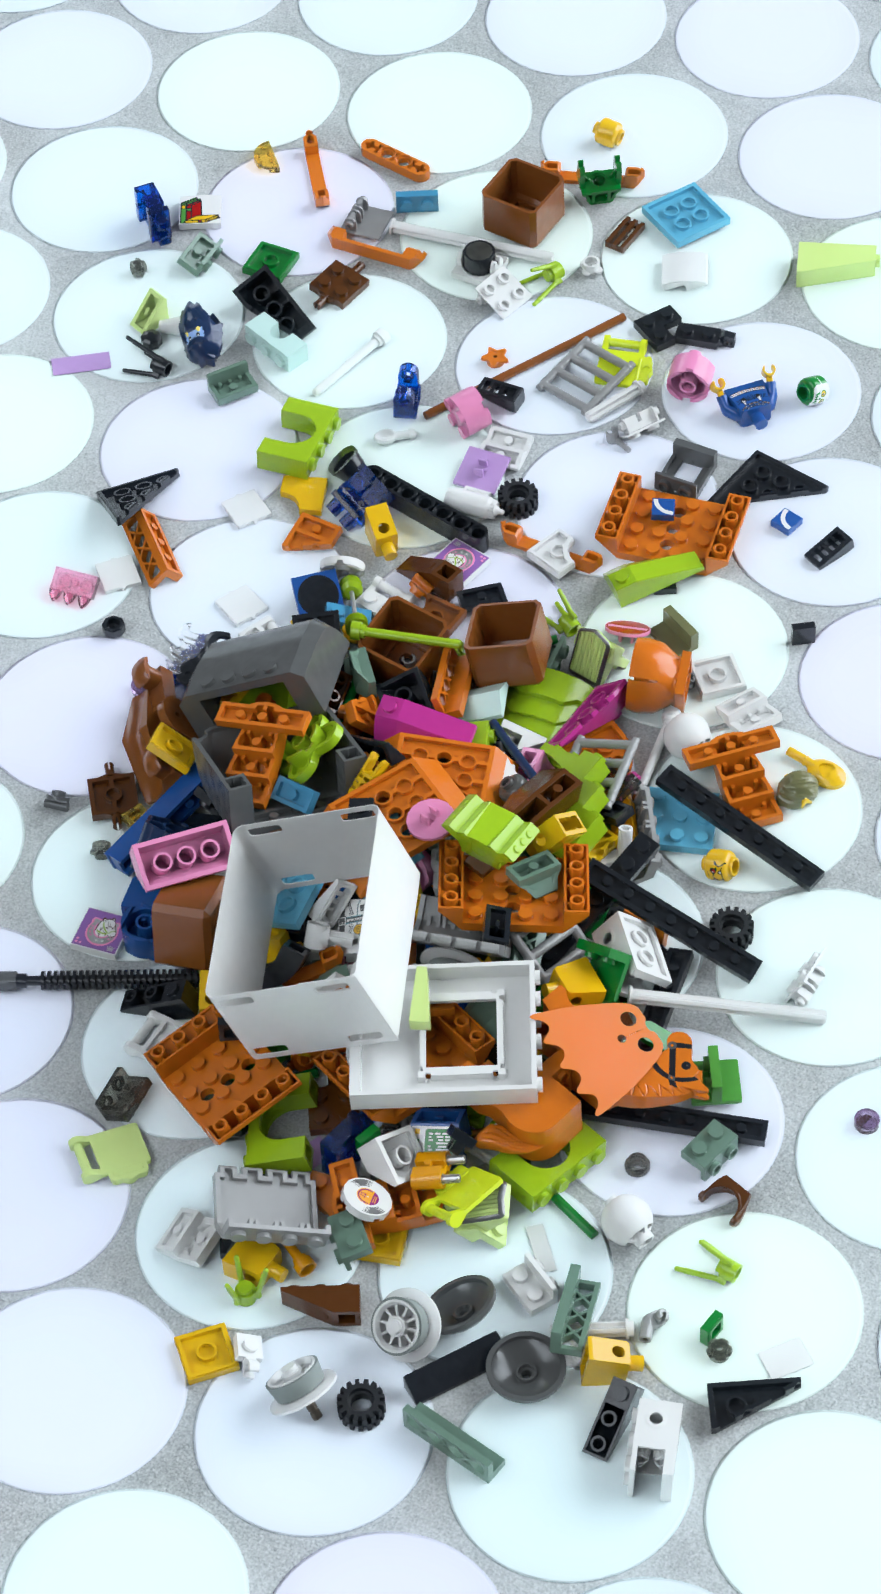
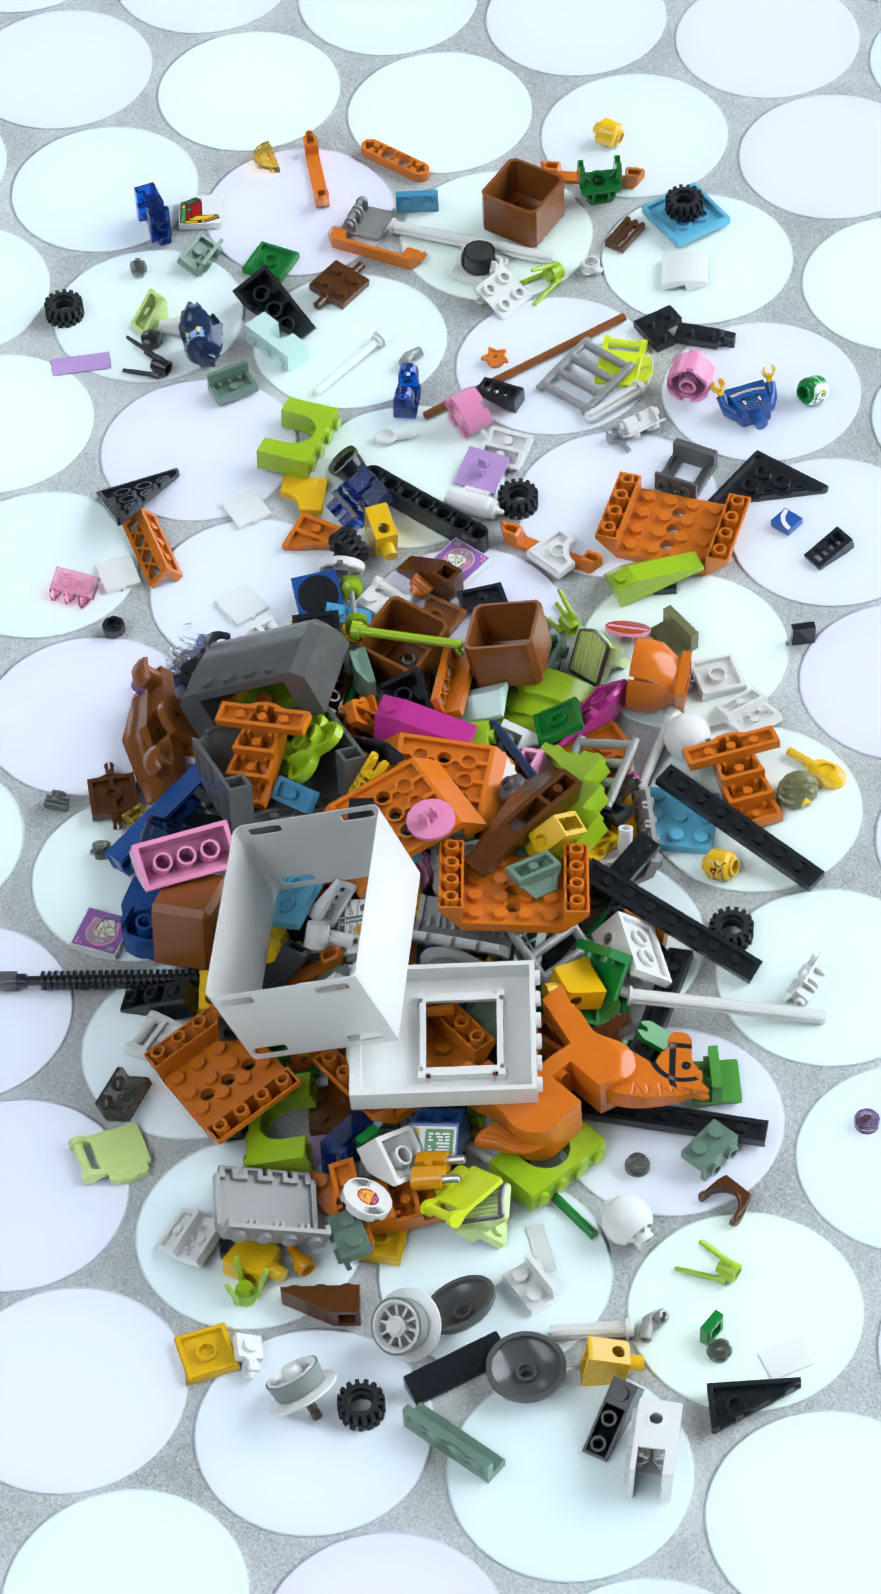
(60, 300): none -> black tyre
(172, 748): yellow tile -> none
(347, 543): none -> black tyre
(411, 355): none -> light grey arm
(420, 1005): yellowish green piece -> none
(459, 1140): black tile -> none
(489, 831): lime slope -> none
(496, 925): black slope -> none
(558, 721): none -> green tile
(568, 1315): sand green fence -> none
(592, 1048): orange piece -> none
(663, 509): blue tile -> none
(684, 211): none -> black tyre
(834, 262): yellowish green slope -> none

